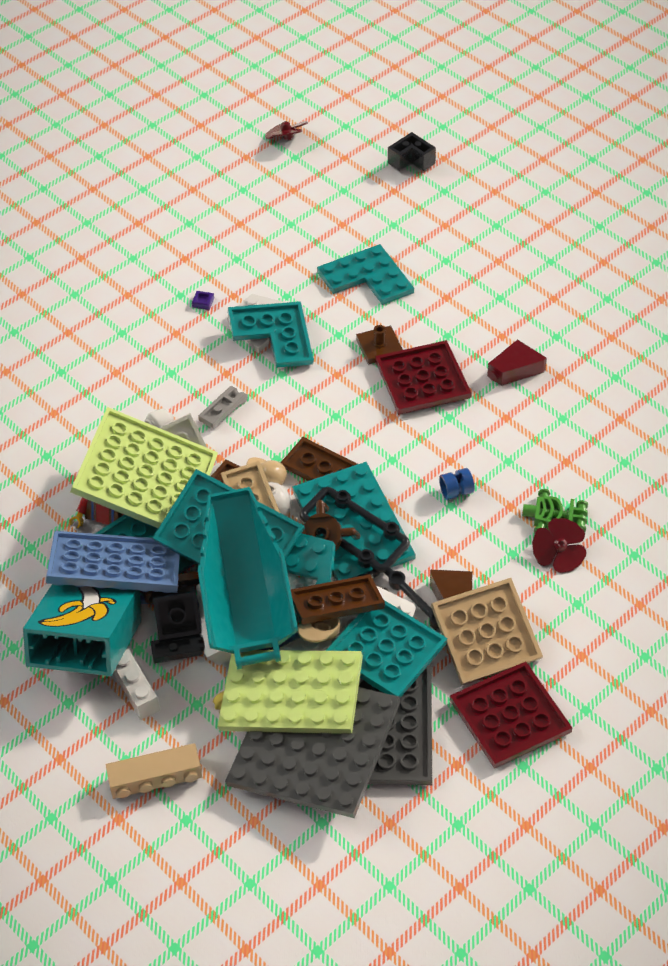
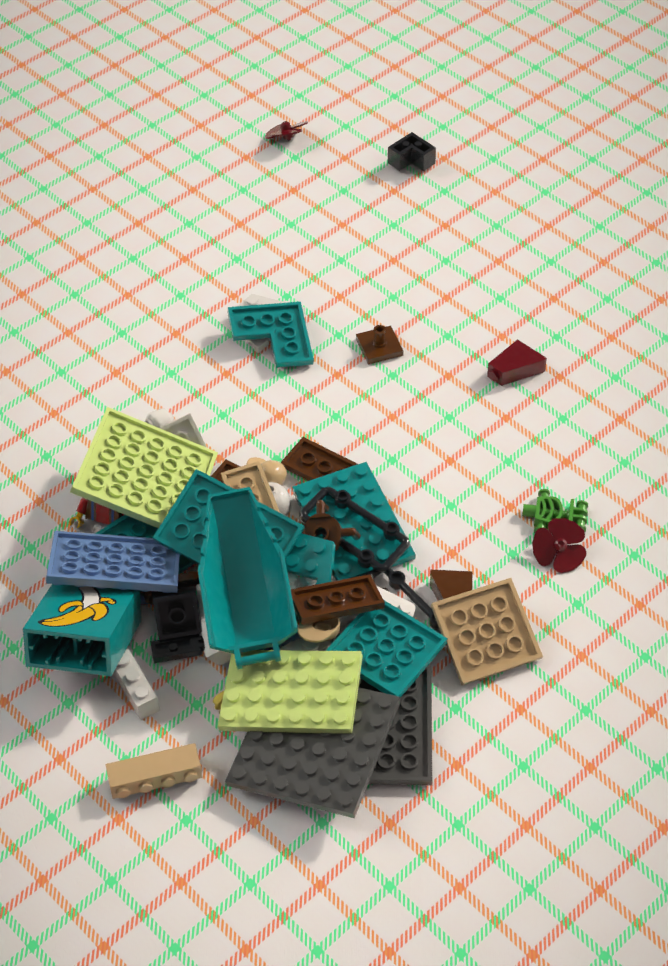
(203, 300): dark purple tile -> none
(222, 407): light grey plate -> none
(369, 267): teal plate -> none
(423, 377): dark red plate -> none
(453, 484): blue wheel -> none
(510, 714): dark red plate -> none

